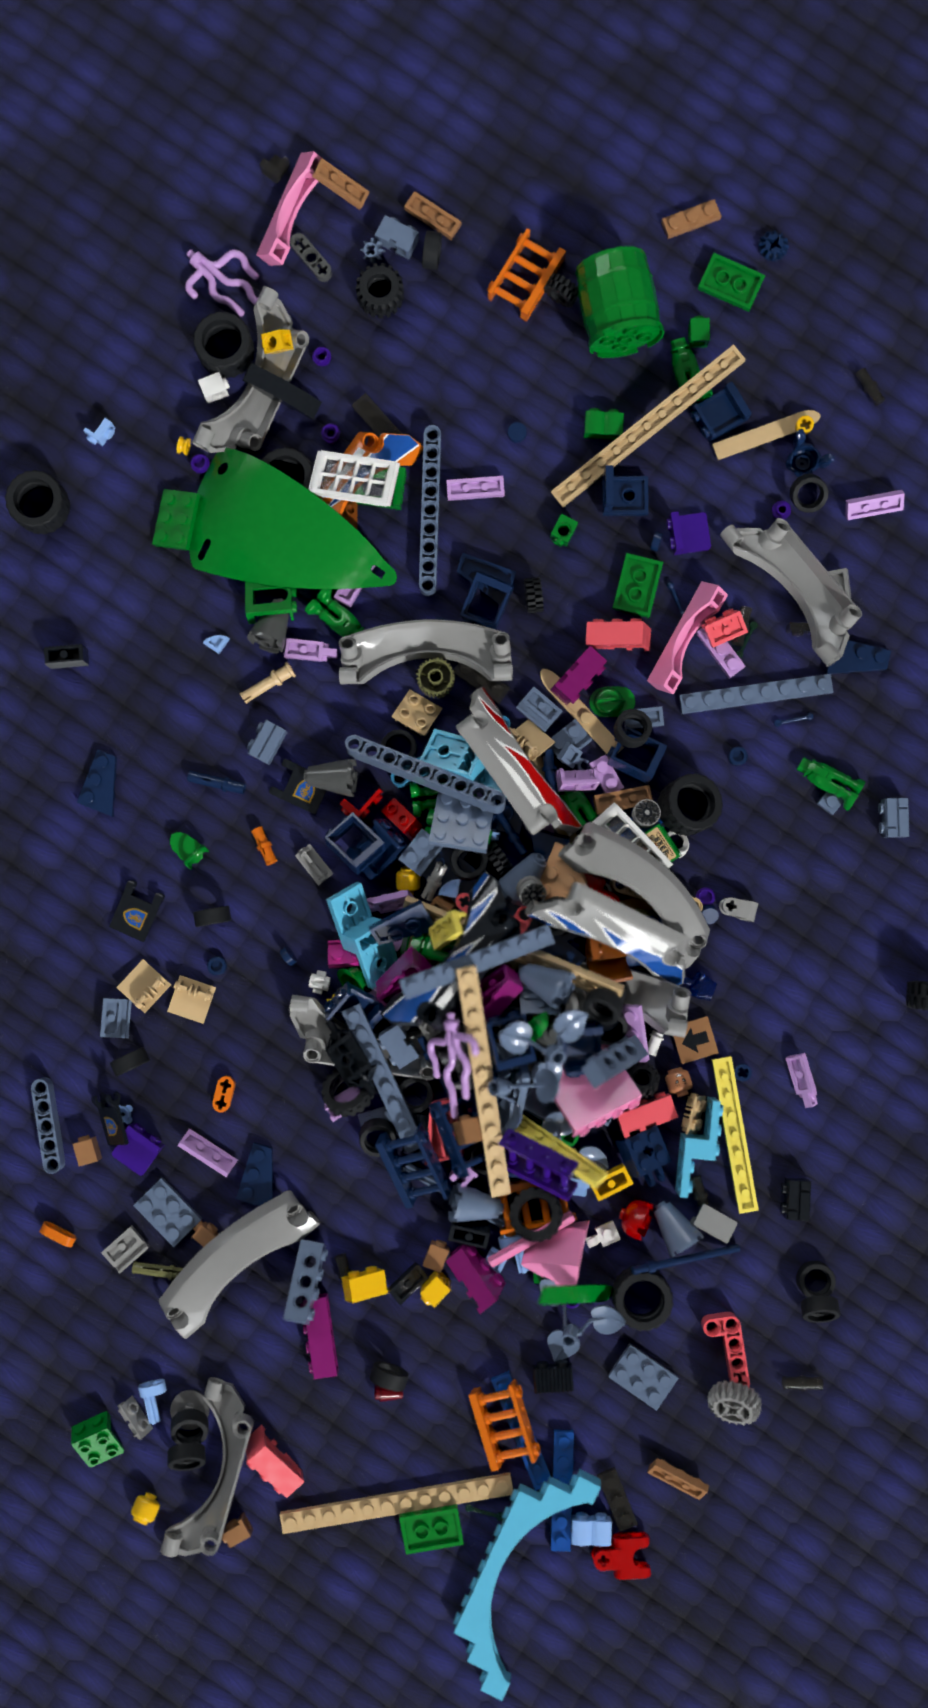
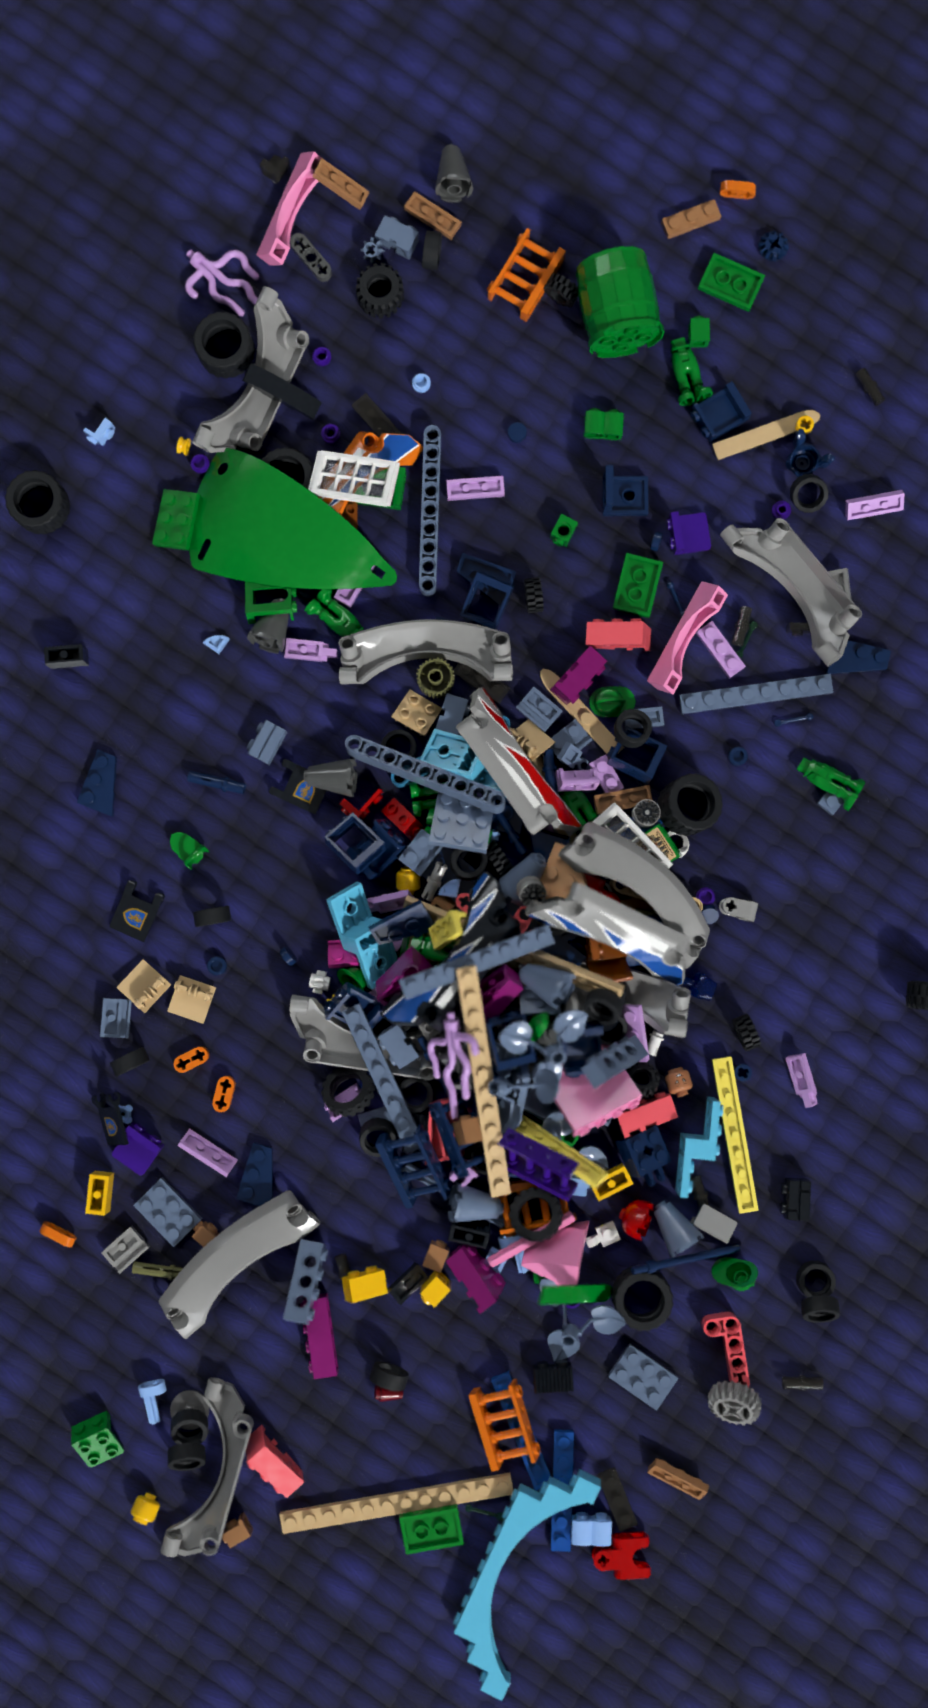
(43, 1133): sand blue beam -> none
(87, 1150): medium nougat brick -> none
(99, 1193): none -> yellow brick
(138, 1421): light grey hinge -> none
(193, 1063): none -> orange beam
(214, 387): white brick -> none
(264, 846): orange pin -> none
(275, 678): tan pin -> none
(277, 341): yellow brick -> none
(314, 864): light grey hinge -> none
(359, 1070): black plate -> none
(421, 383): none -> light blue plate
(453, 176): none -> dark grey cone
(455, 710): none -> sand blue brick
(649, 425): tan plate -> none
(694, 1123): tan hinge -> none
(698, 1041): medium nougat tile -> none
(724, 627): coral bracket -> none
(735, 1273): none -> green piece
(737, 189): none -> orange beam
(746, 1032): none -> black tyre
(894, 818): sand blue brick -> none

